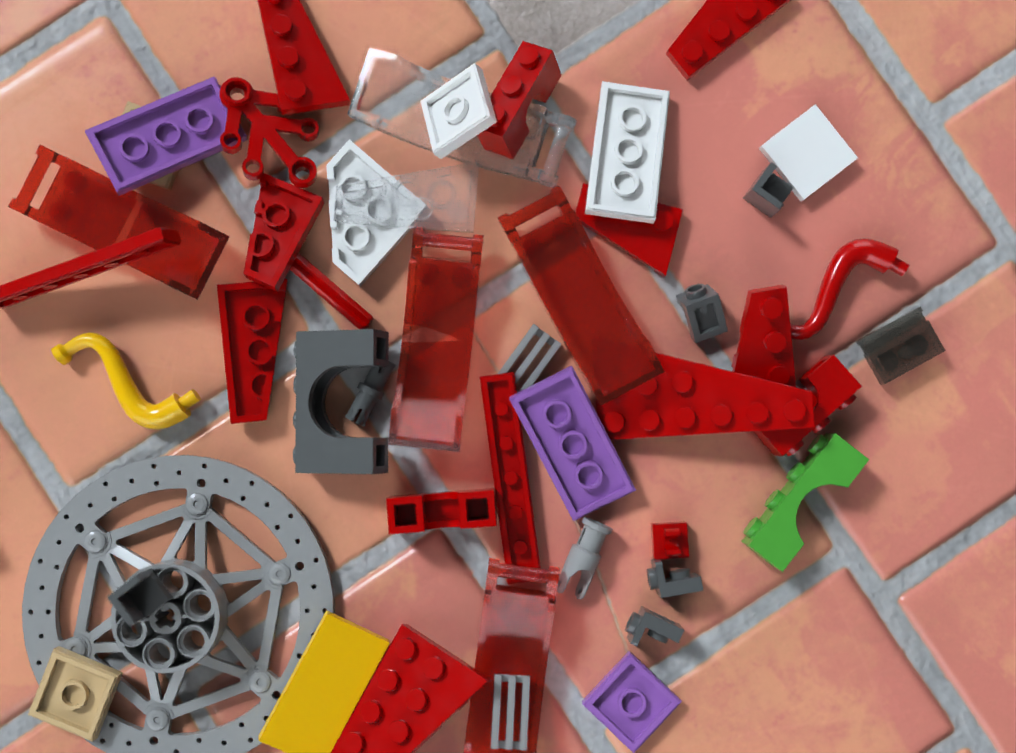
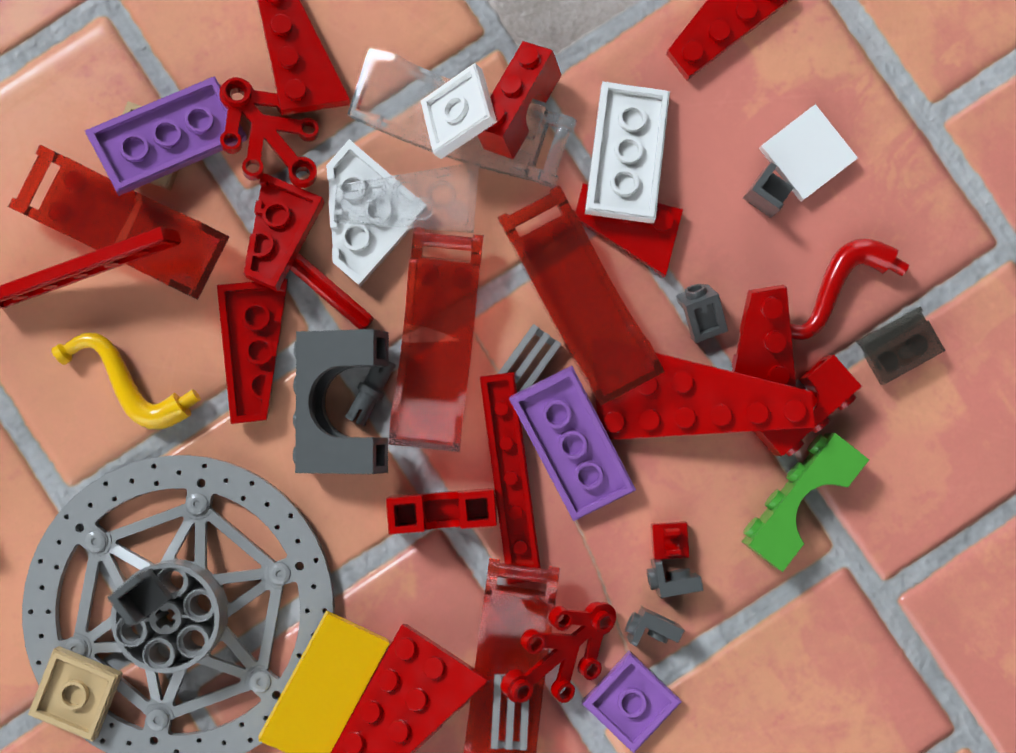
(584, 556): light grey piece -> none
(594, 623): none -> red plant

